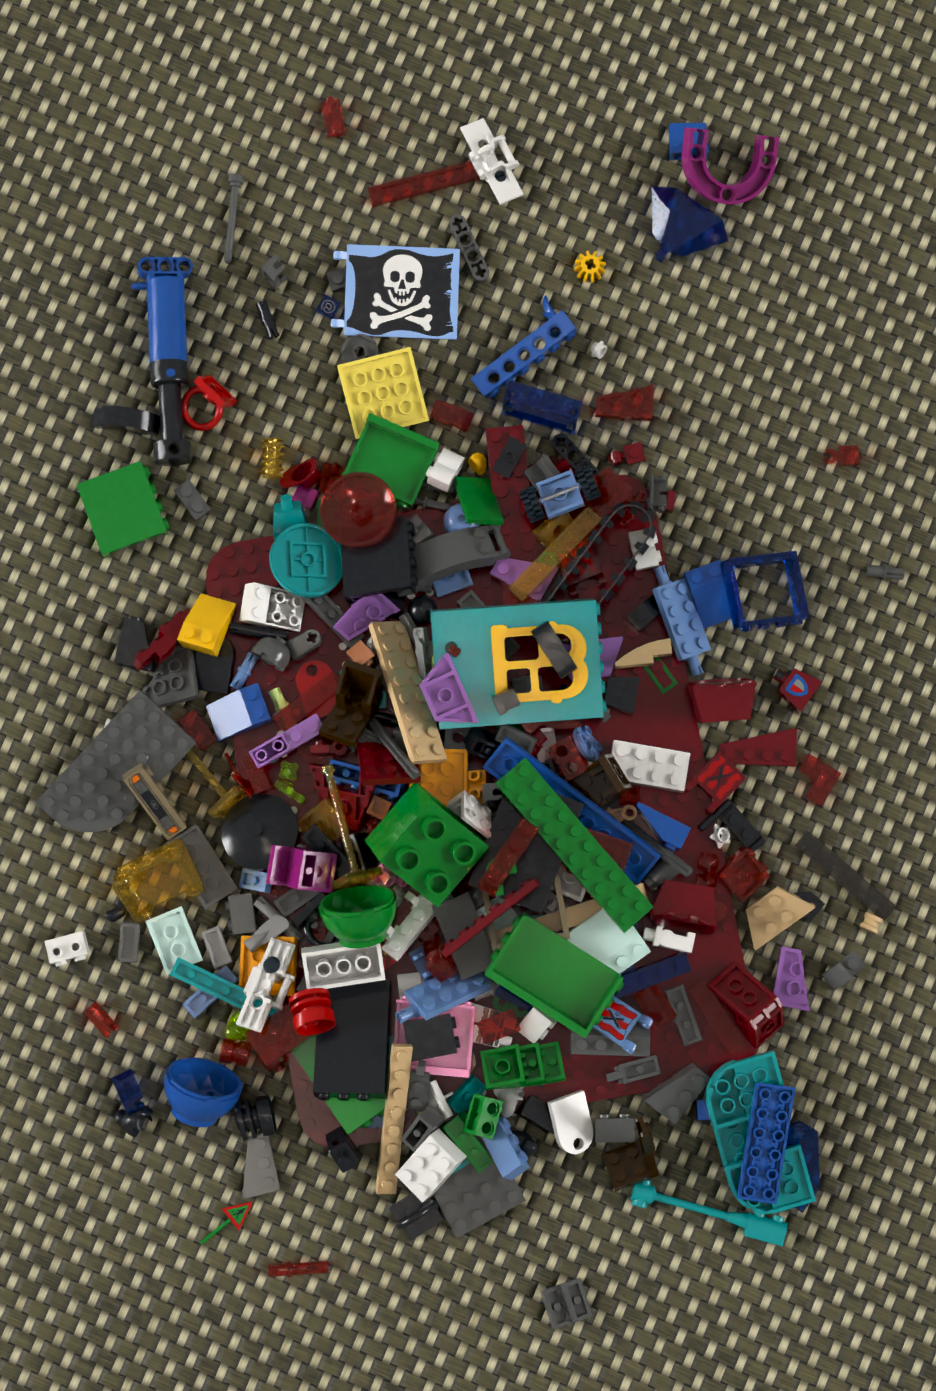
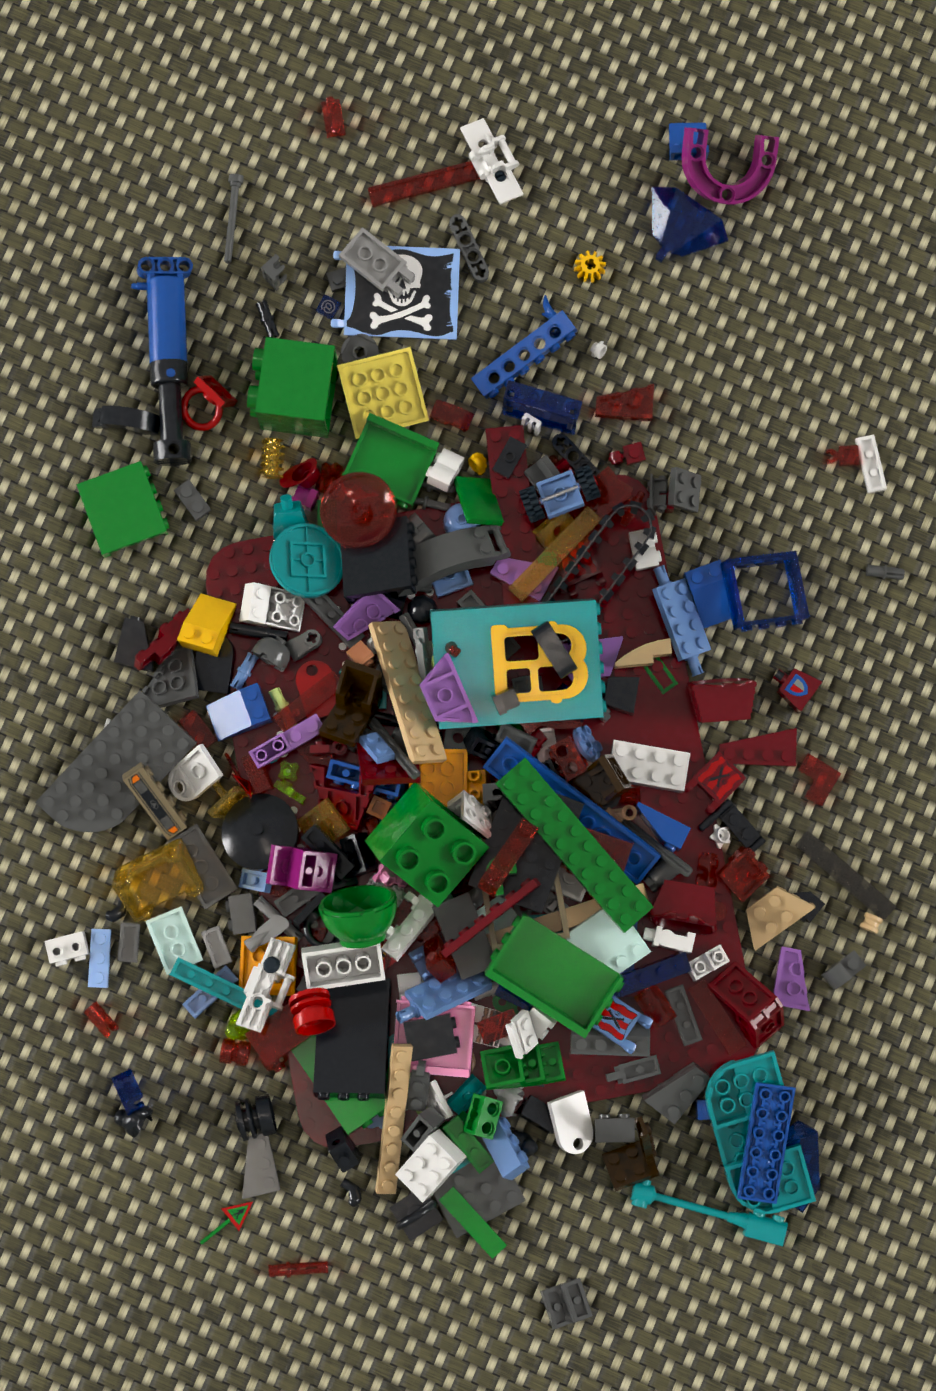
(99, 958): none -> light blue plate
(195, 773): none -> white tile
(200, 1090): blue piece -> none
(293, 386): none -> green piece
(354, 1192): none -> black arm
(355, 876): clear yellow tile -> none
(376, 262): none -> light grey tile
(377, 748): none -> medium blue plate
(472, 1222): none -> green tile
(521, 1034): none -> white plate
(537, 428): none -> white tile
(644, 614): black slope -> none
(684, 490): none -> dark grey plate
(707, 962): none -> white slope
(871, 464): none -> white tile

